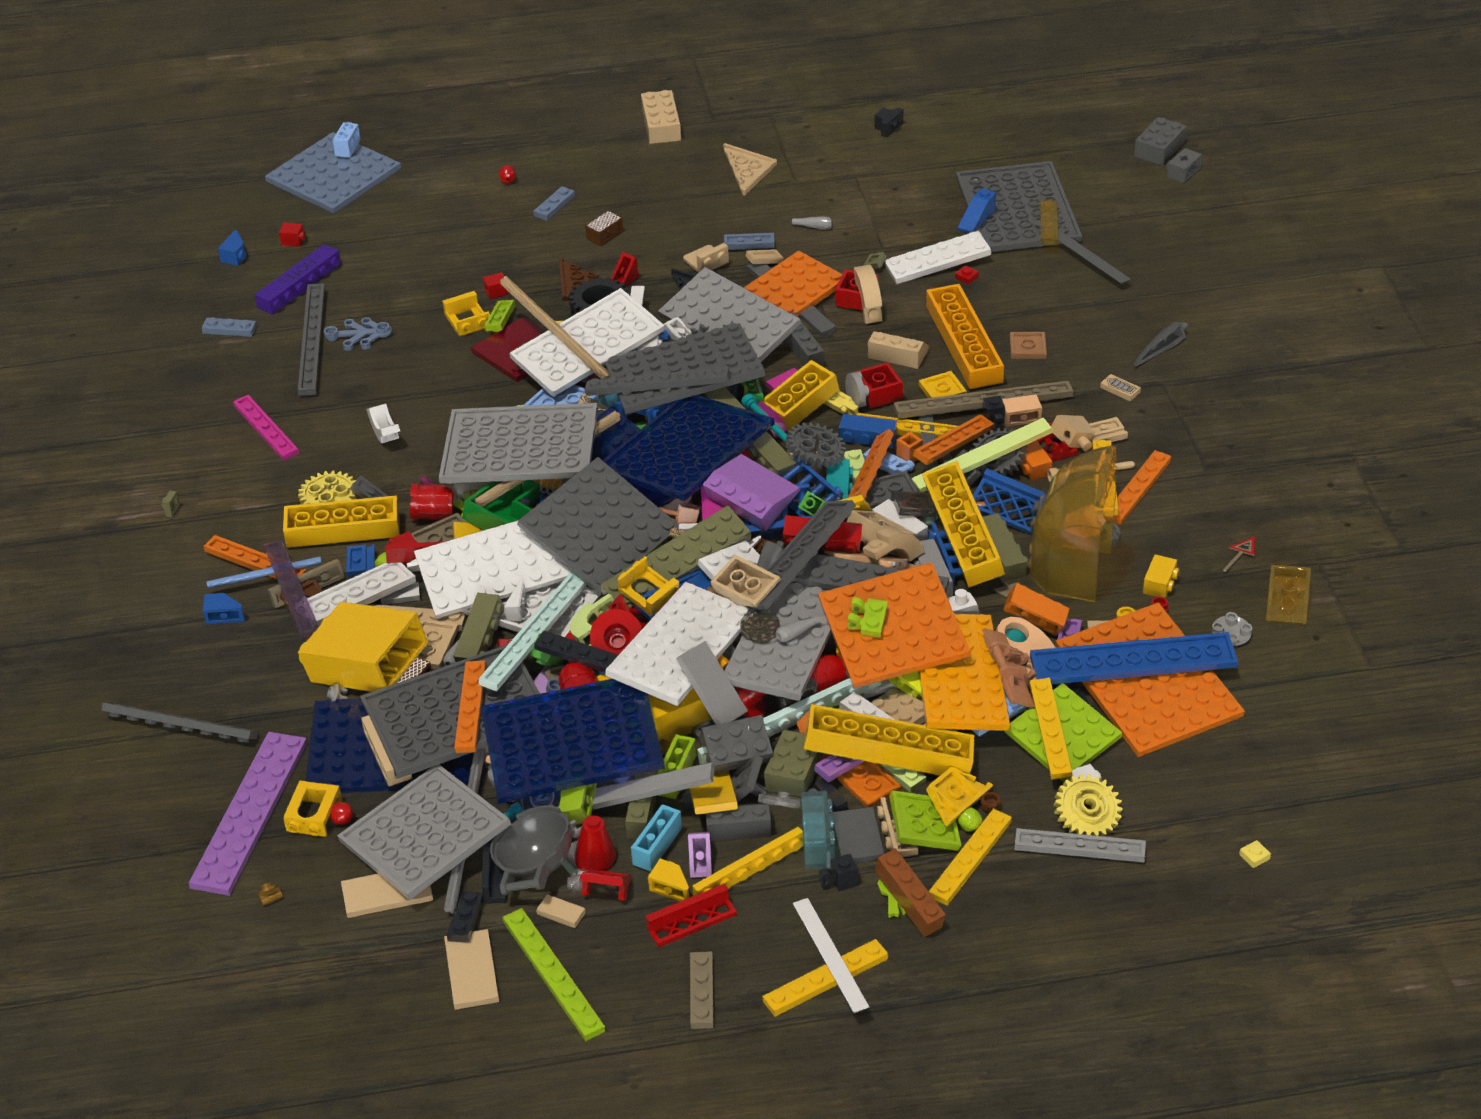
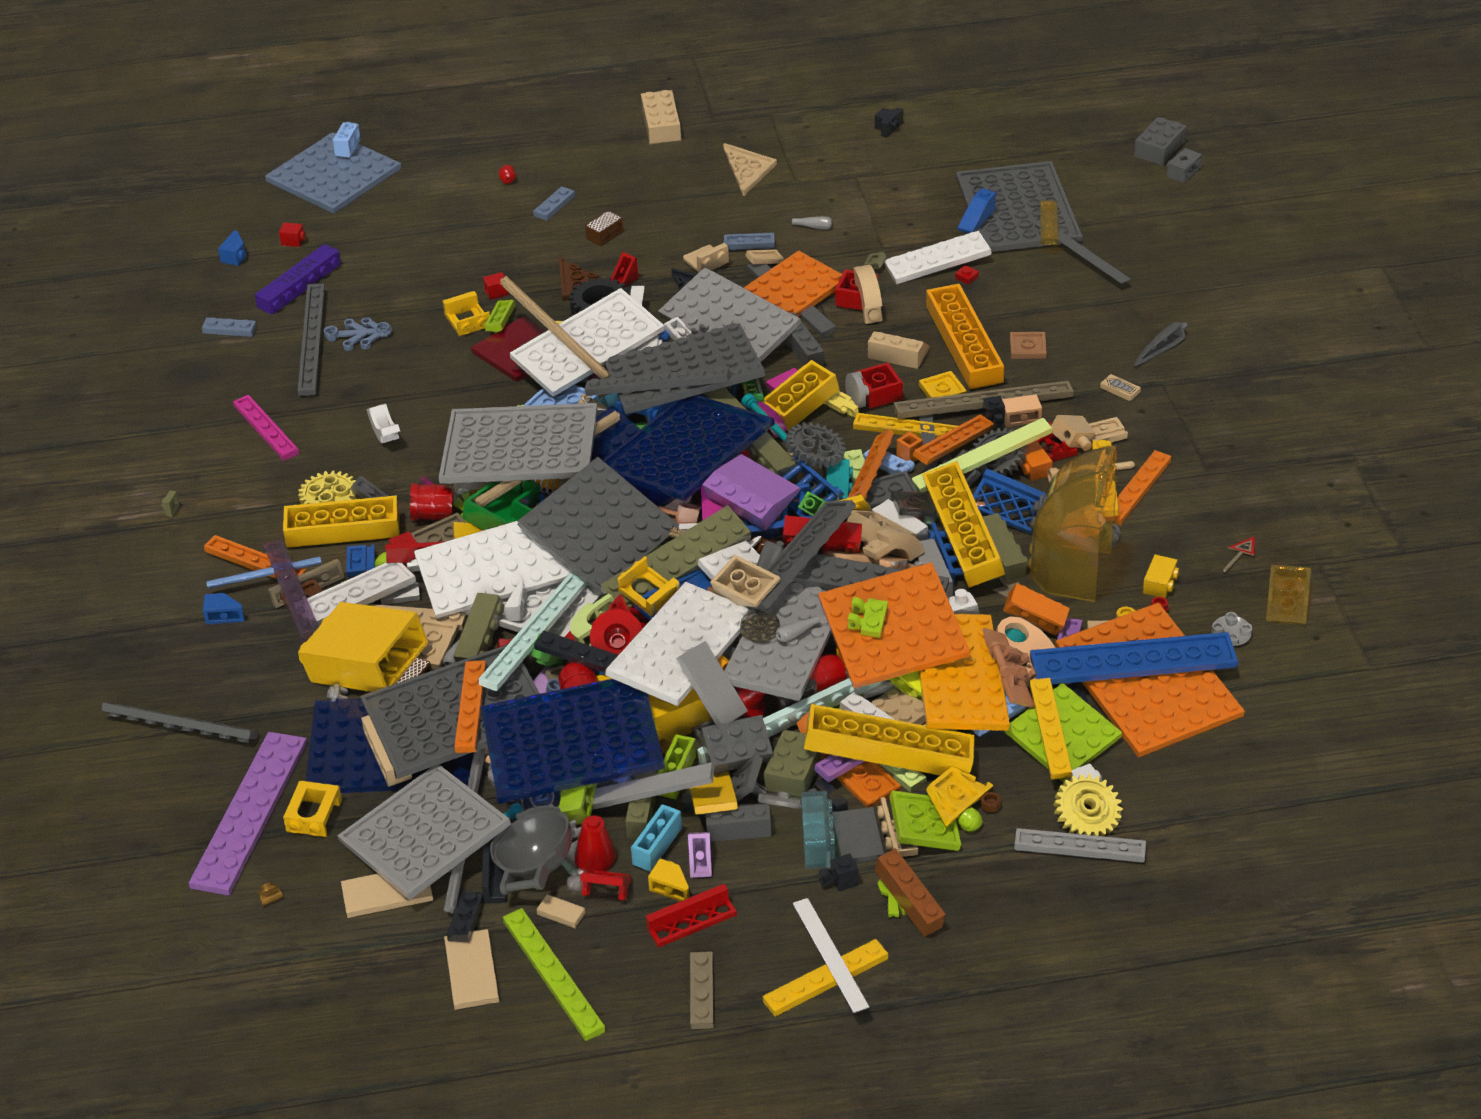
(341, 813): red piece -> none
(753, 862): yellow plate -> none
(865, 429): blue brick -> none
(970, 857): yellow plate -> none
(1255, 854): light yellow plate -> none

